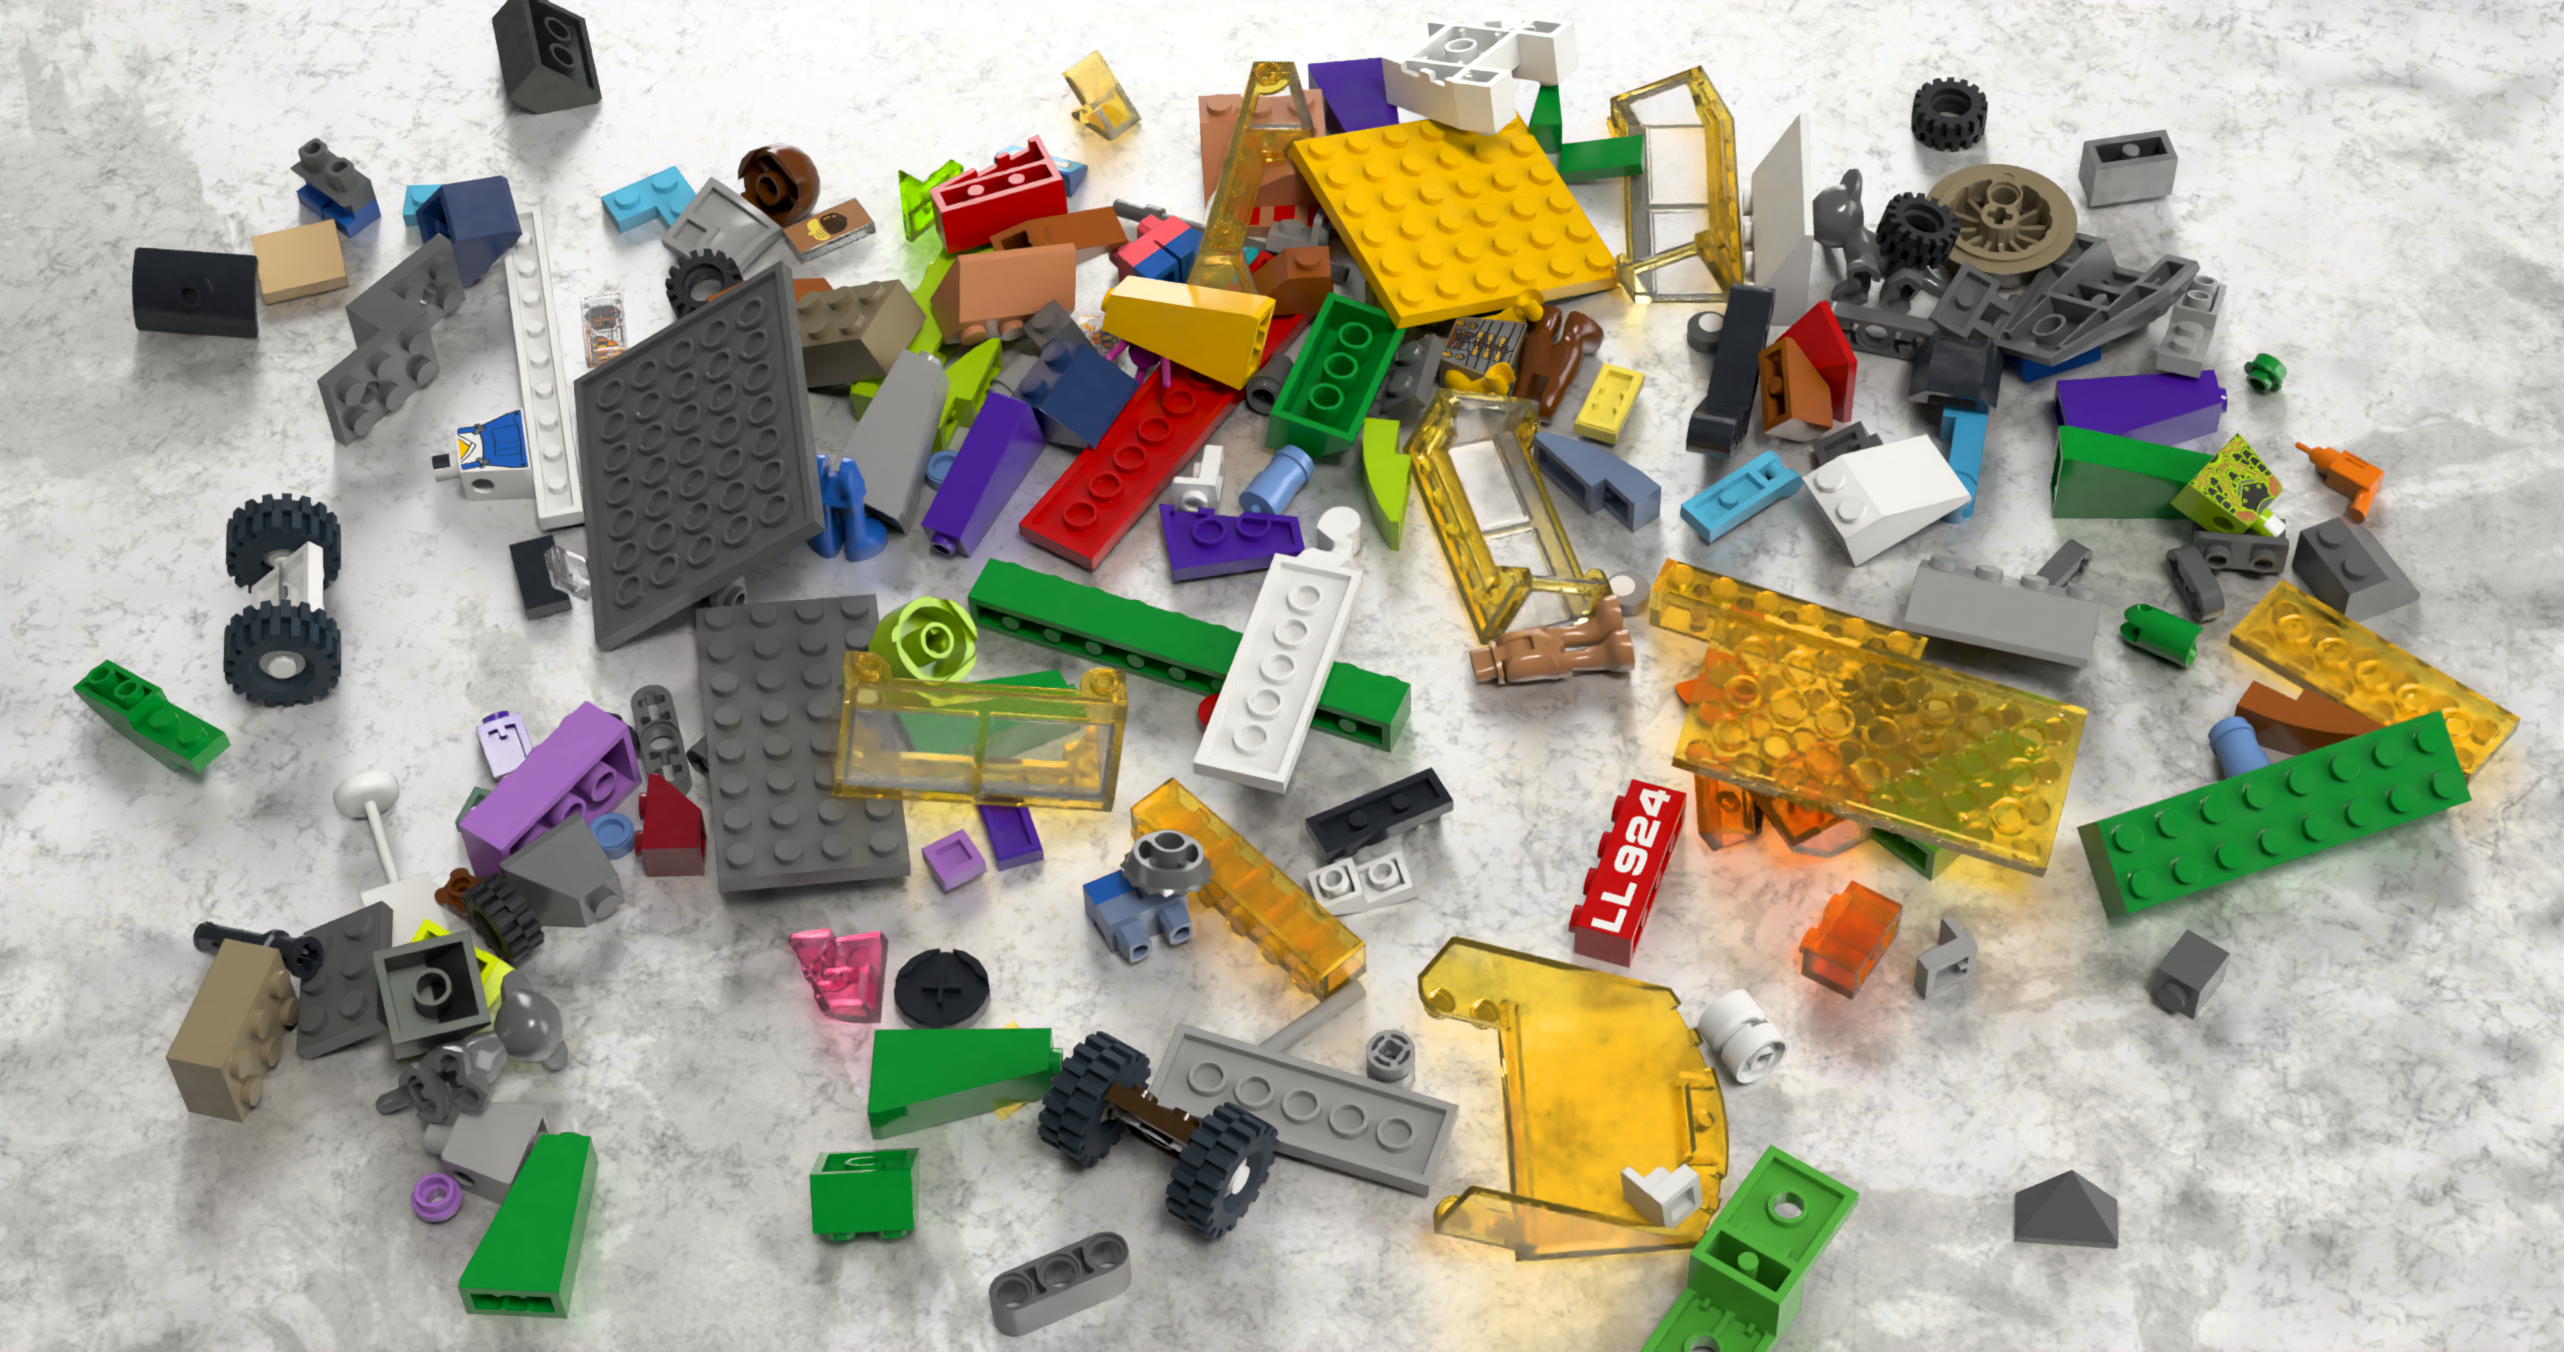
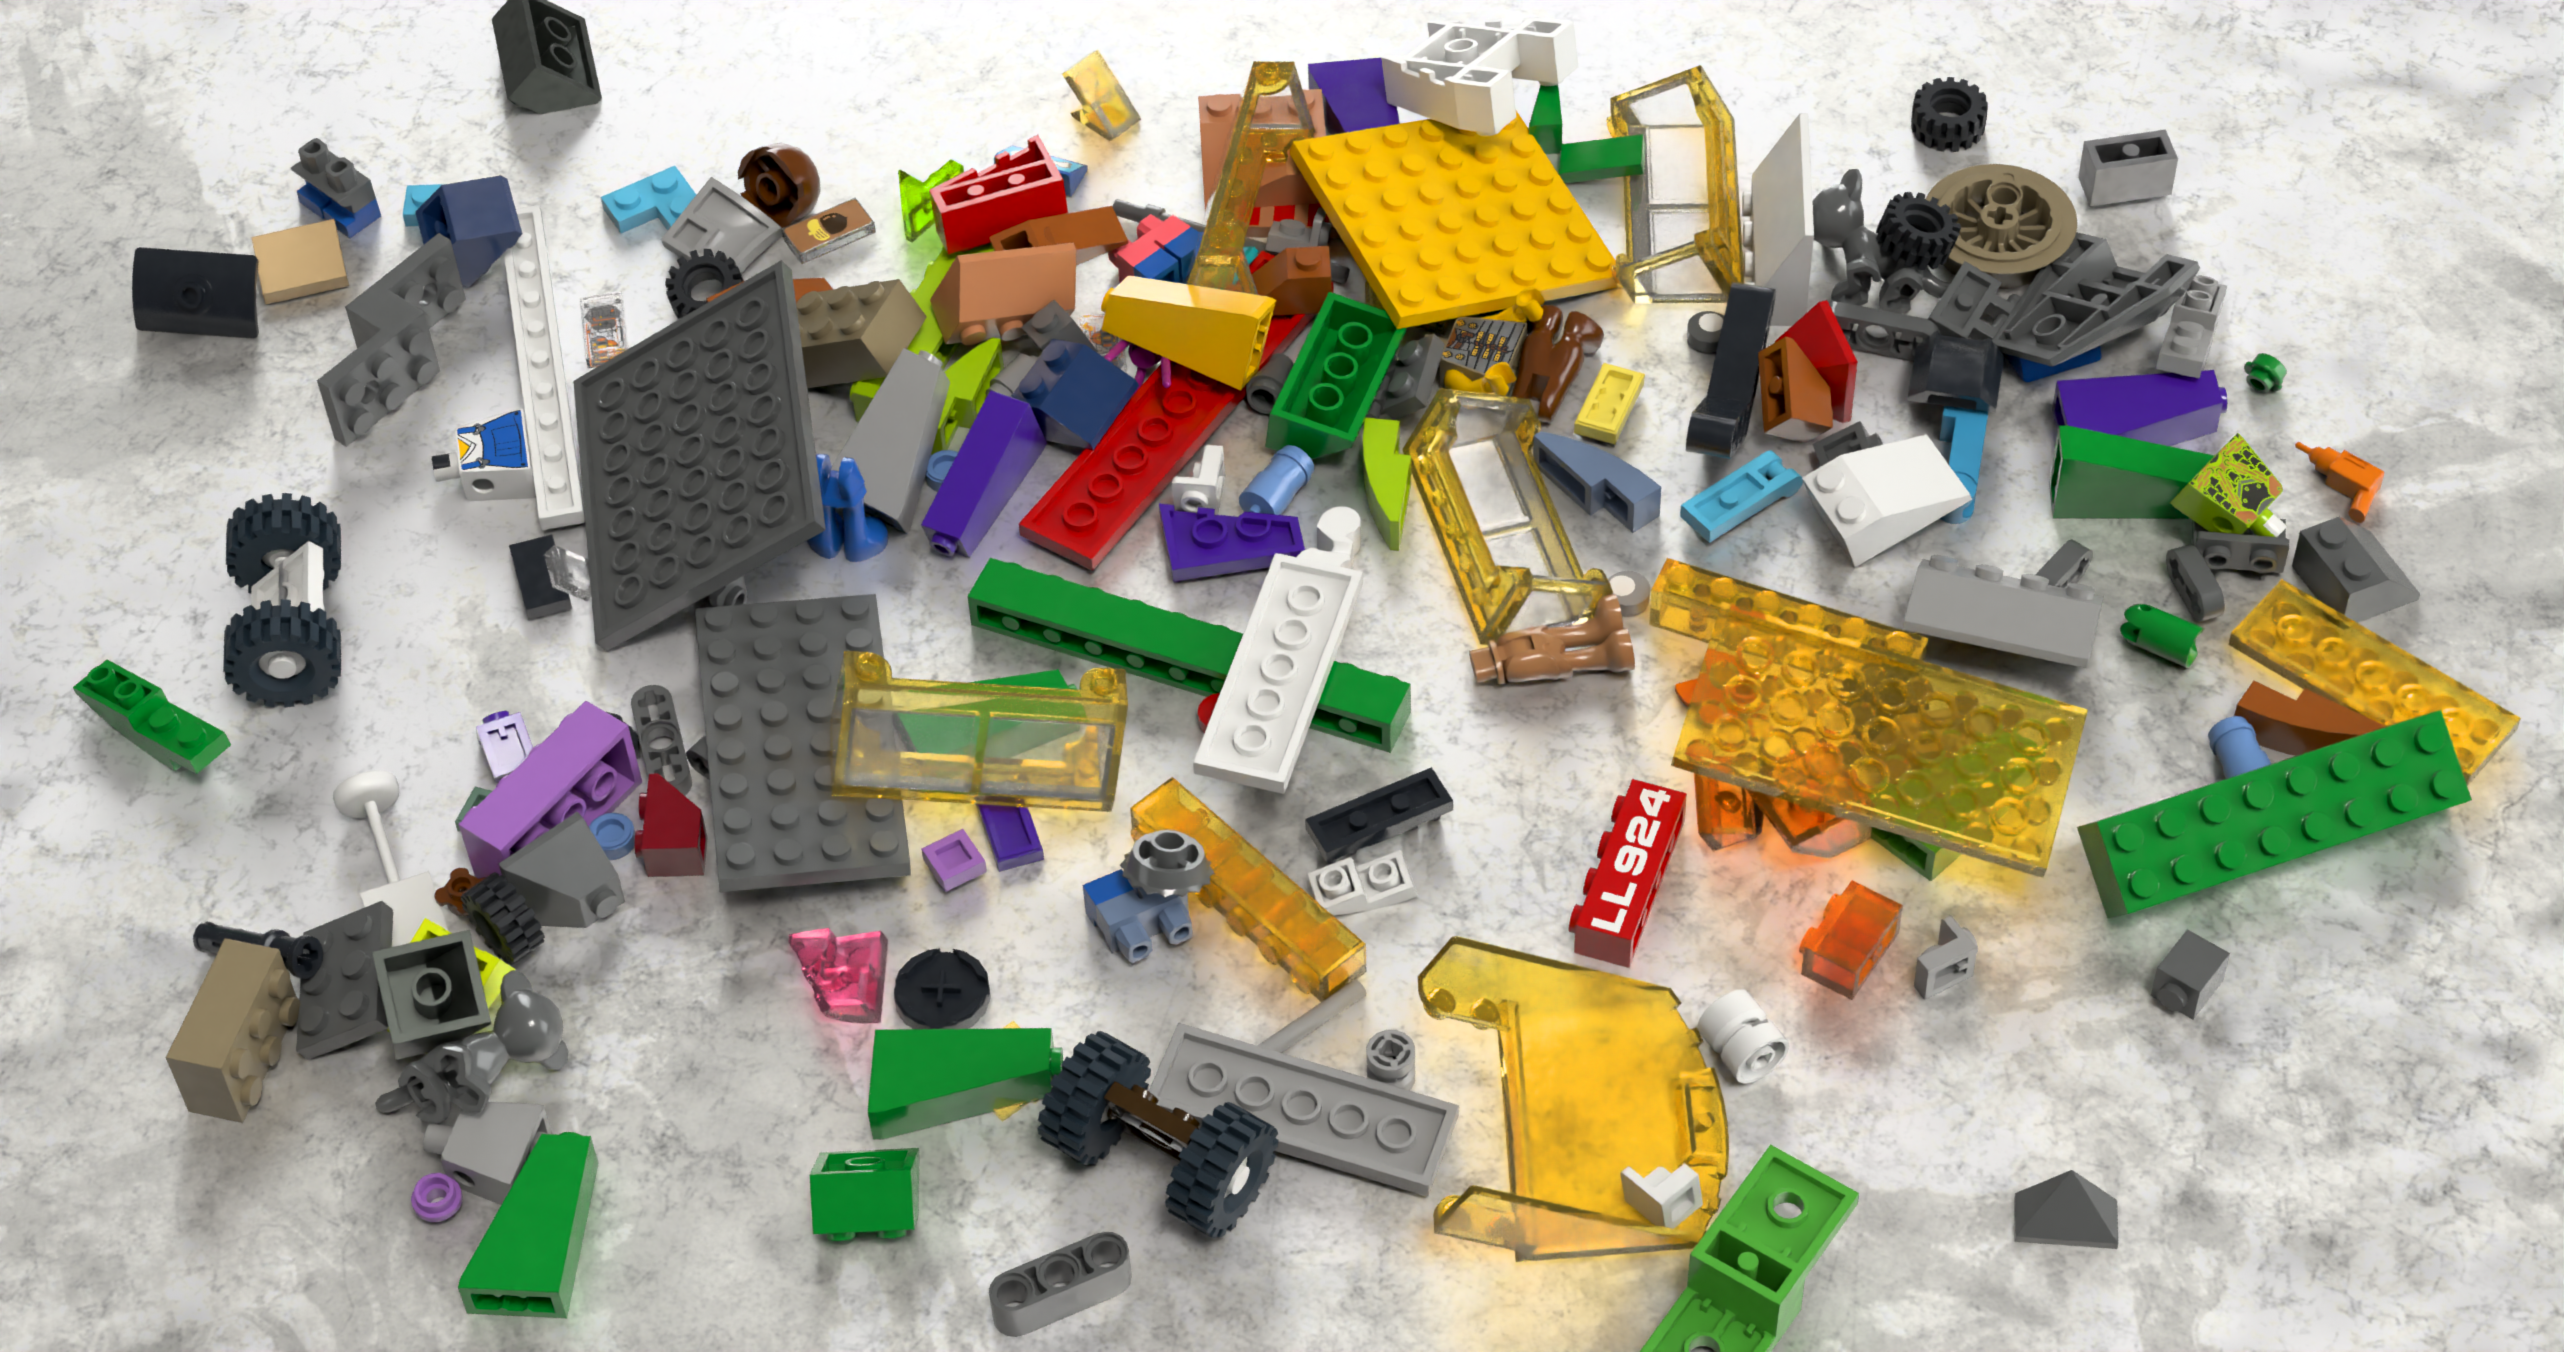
(927, 640): lime brick -> none

